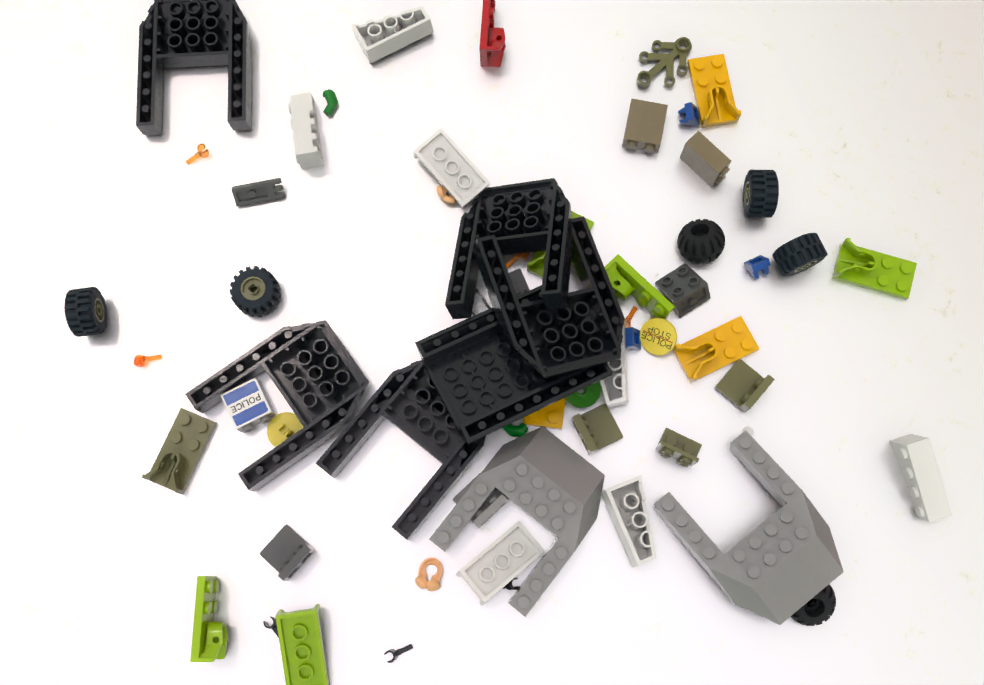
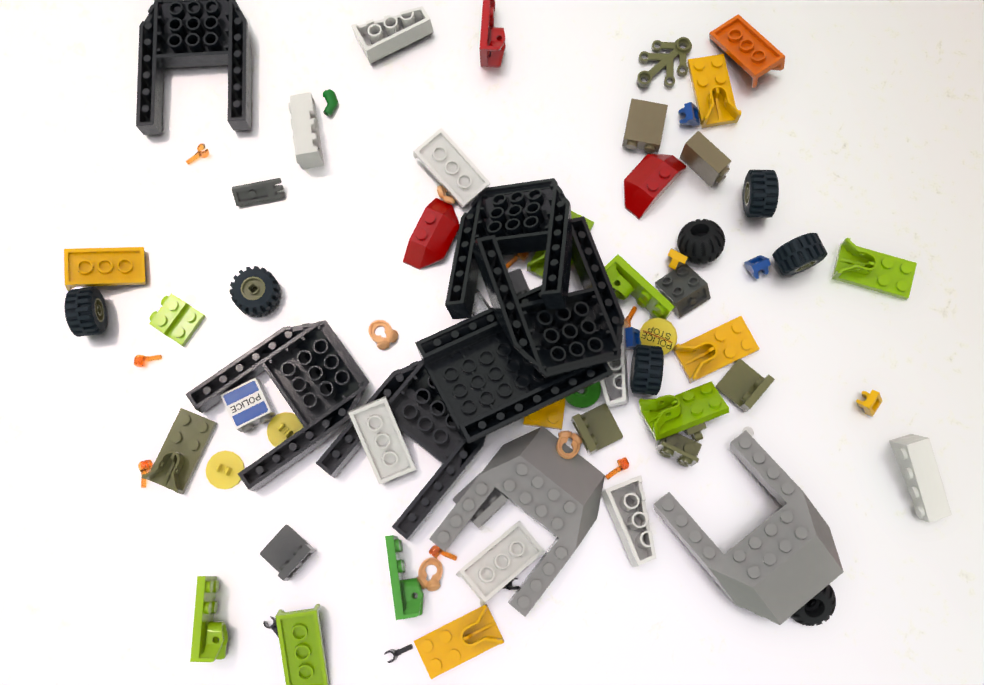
(104, 267): none -> yellow plate
(143, 467): none -> clear orange hand
(176, 319): none -> plate
(223, 469): none -> light yellow piece
(382, 342): none -> light nougat piece
(382, 440): none -> white plate
(404, 602): none -> bright green plate
(432, 235): none -> red wedge
(435, 551): none -> clear orange hand
(458, 641): none -> yellow plate
(516, 431): green arm -> none
(576, 441): none -> light nougat piece
(622, 463): none -> clear orange hand
(646, 369): none -> black wheel
(650, 181): none -> red wedge
(676, 258): none -> yellow tile
(679, 412): none -> lime plate
(695, 431): none -> olive tile
(747, 48): none -> orange plate
(872, 402): none -> yellow tile

